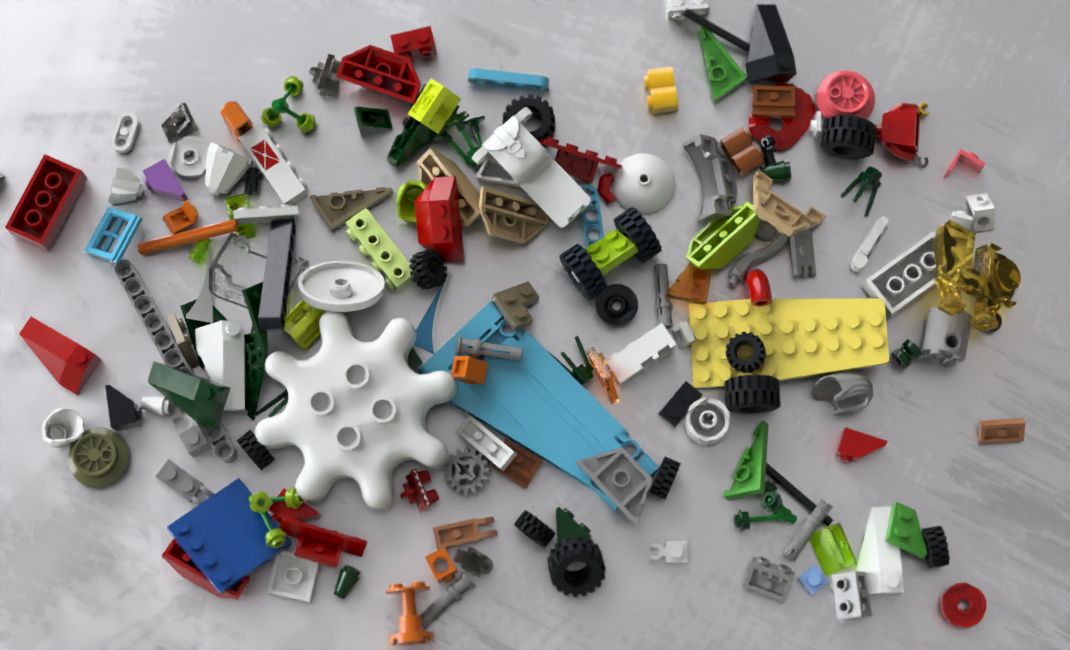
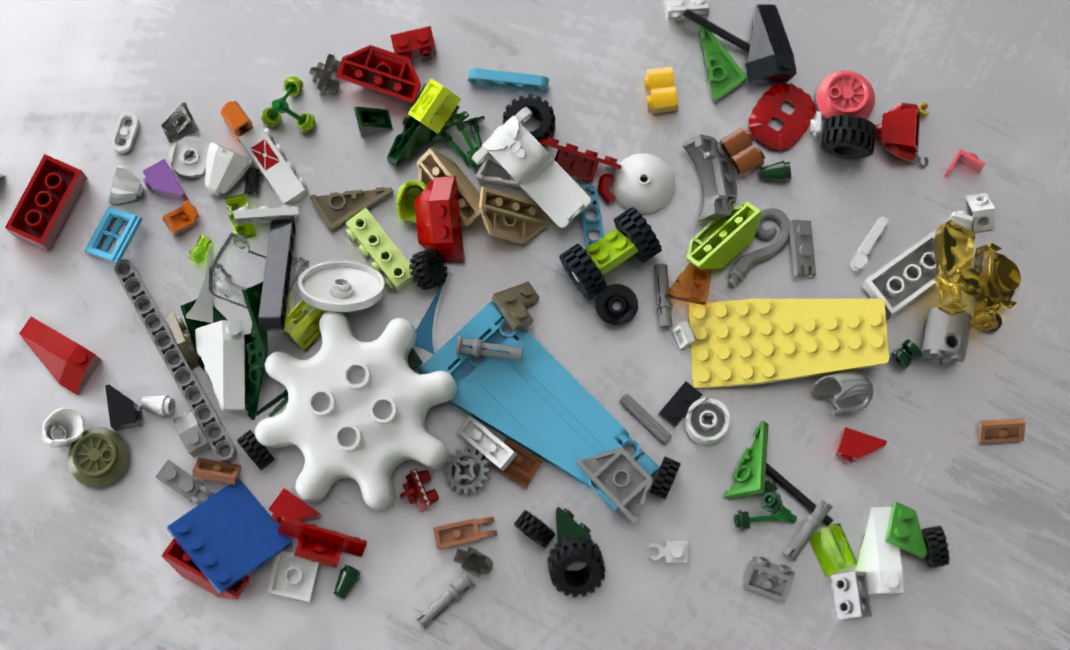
(187, 237): orange axle -> none
(194, 395): dark green wedge -> none
(216, 471): none -> nougat plate
(260, 503): lime plant -> none
(410, 622): orange piece -> none
(438, 556): orange brick -> none
(469, 370): orange brick -> none
(580, 373): dark green plant -> none
(604, 375): clear orange wing -> none
(641, 355): white wedge -> none
(645, 418): none -> light grey axle
(745, 365): black tyre -> none
(752, 394): black tyre -> none
(758, 287): red cylinder -> none
(767, 147): black arm -> none
(773, 101): dark orange plate -> none
(779, 212): tan wing -> none
(813, 579): light blue plate -> none
(868, 179): dark green plant -> none
(969, 594): red plate -> none

